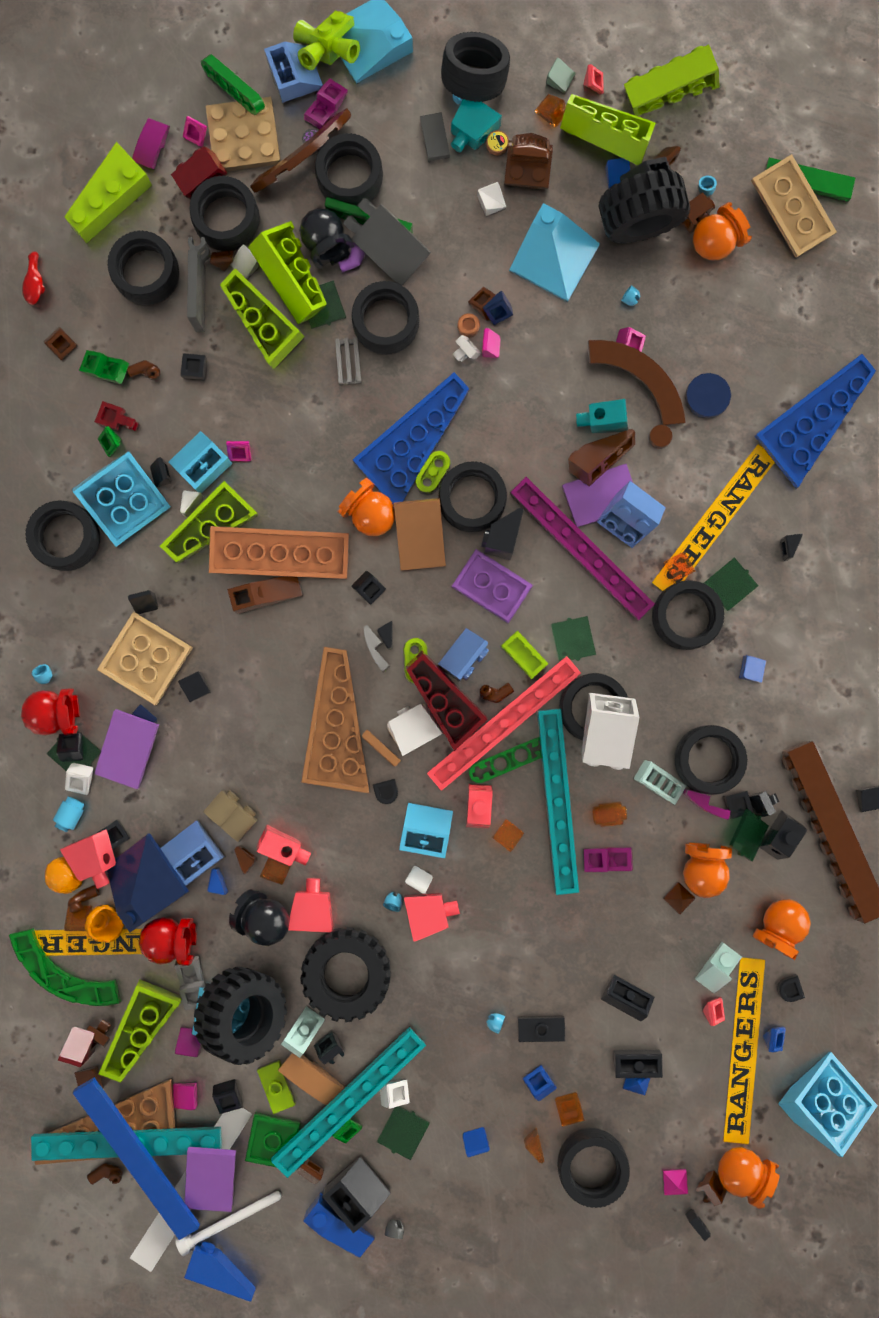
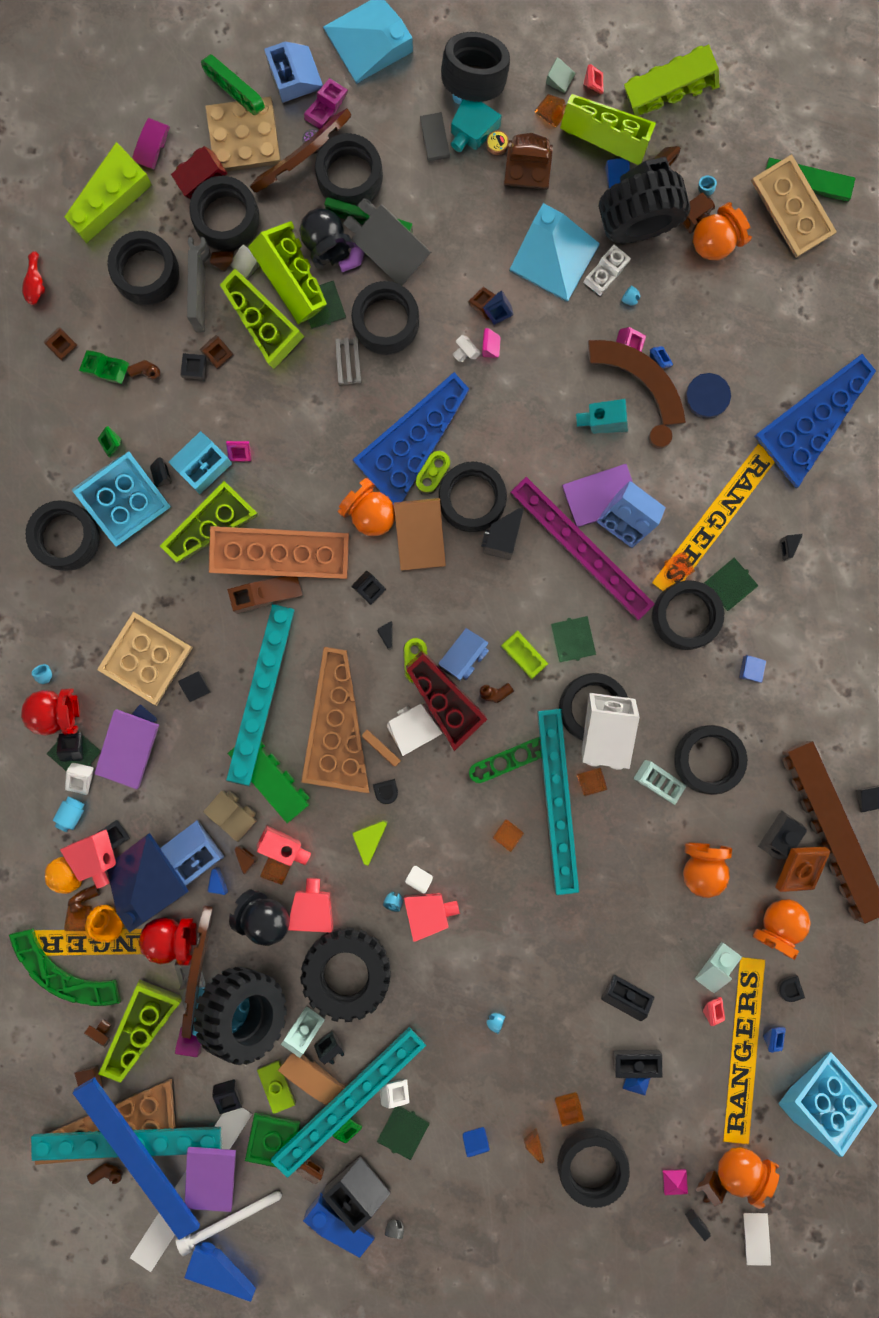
(78, 1047): slope -> none
(113, 417): dark red plate -> none
(143, 601): black slope -> none
(185, 1096): dark pink slope -> none
(189, 502): white slope -> none
(194, 131): dark pink slope -> none
(195, 971): none -> reddish brown tile
(216, 351): none -> reddish brown slope
(260, 695): none -> teal plate
(277, 786): none -> green brick
(326, 41): lime brick -> none
(368, 840): none -> lime slope
(373, 643): light grey slope -> none
(426, 830): medium azure slope -> none
(468, 325): nougat tile -> none
(479, 806): coral torso -> none
(491, 199): white slope -> none
(492, 586): medium lavender tile -> none
(504, 723): coral plate -> none
(539, 1083): blue slope -> none
(541, 1029): black plate -> none
(592, 781): none -> clear orange slope
(598, 456): reddish brown slope -> none
(607, 270): none -> white slope
(608, 859): magenta slope -> none
(609, 814): clear orange brick -> none
(661, 357): none -> blue slope
(679, 898): reddish brown slope -> none
(702, 801): magenta slope -> none
(738, 803): black plate -> none
(749, 835): clear green piece -> none
(757, 1239): none -> white slope
(763, 803): black tile -> none
(802, 869): none -> dark orange tile

